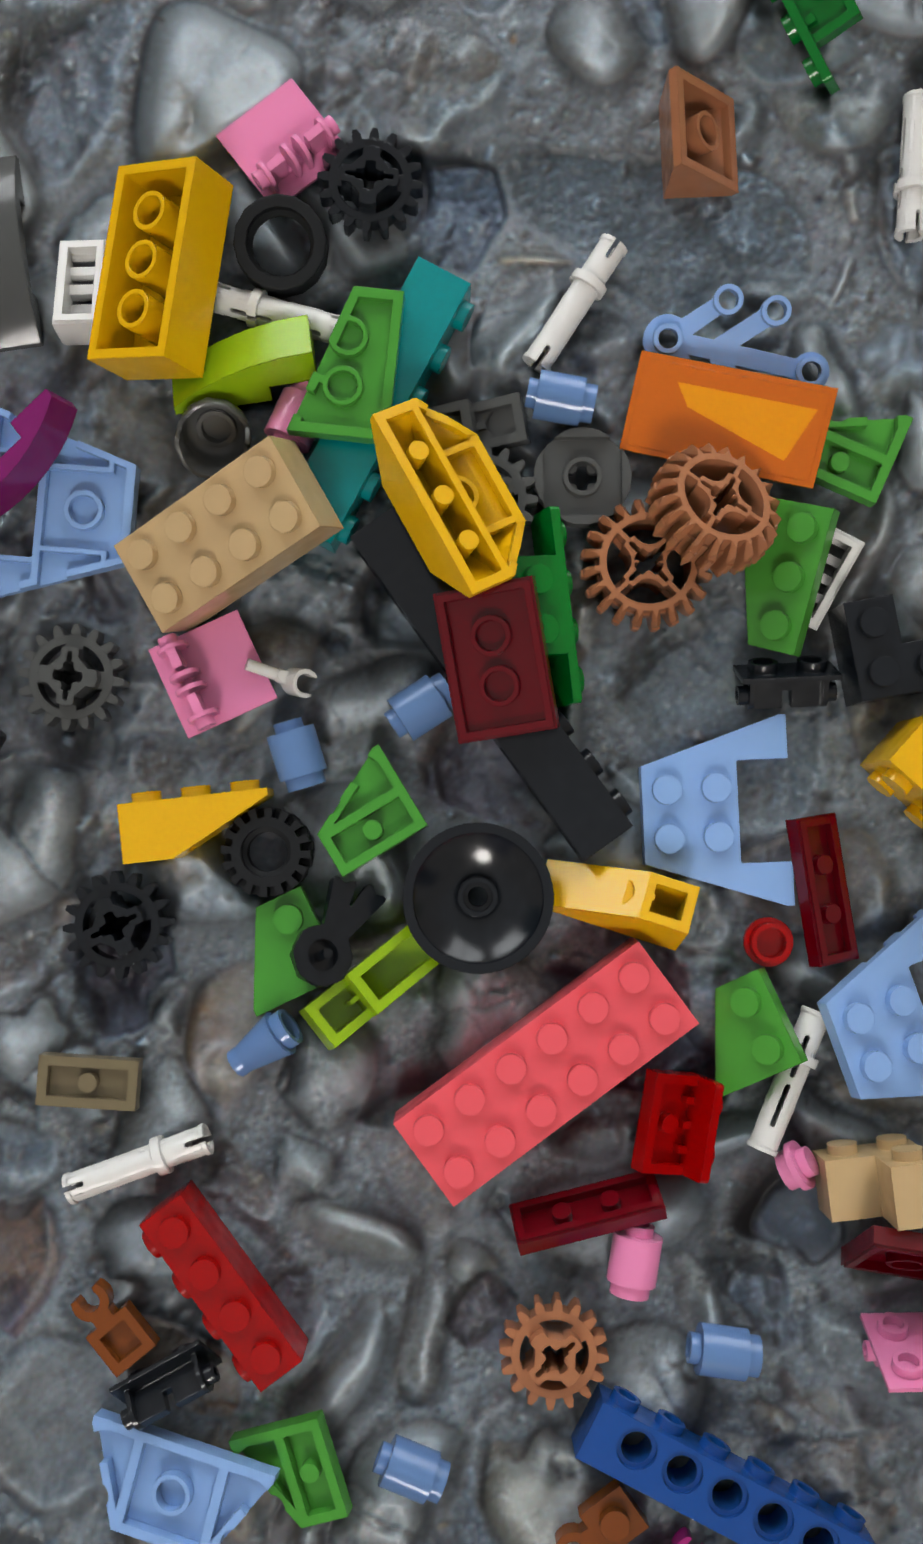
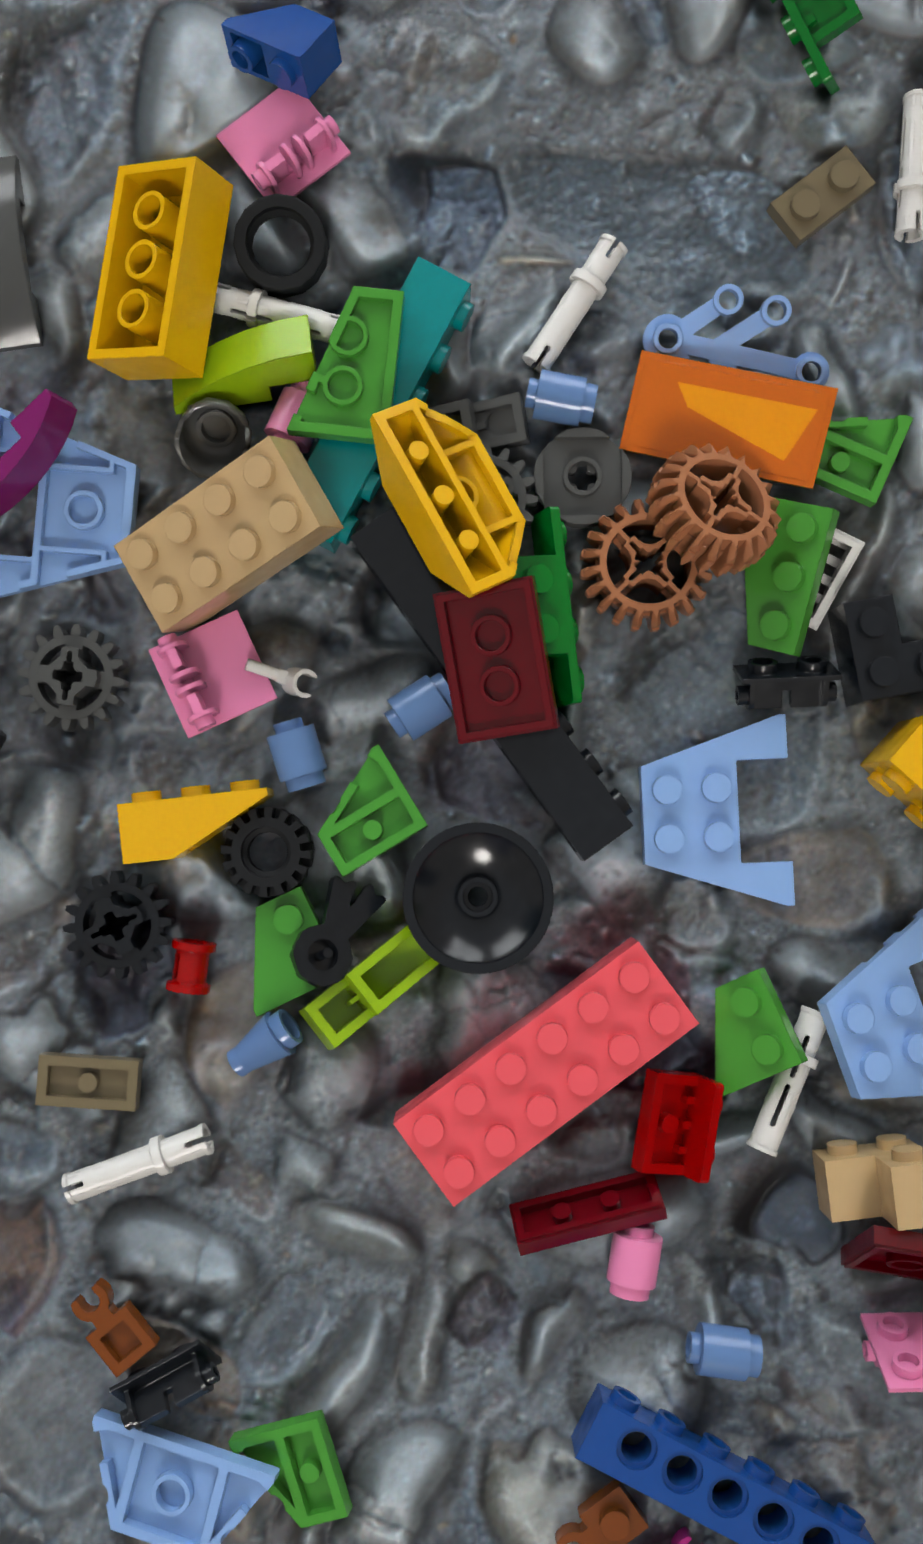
(72, 321): white slope -> none
(191, 966): none -> red bush
(224, 1286): red brick -> none
(284, 47): none -> blue slope
(349, 176): black gear -> none
(411, 1470): medium blue brick -> none
(562, 1369): nougat gear -> none
(625, 901): yellow slope -> none
(696, 138): nougat slope -> none
(768, 941): red plate -> none
(797, 1166): bright pink plate -> none
(821, 196): none -> dark tan plate
(822, 890): dark red tile -> none

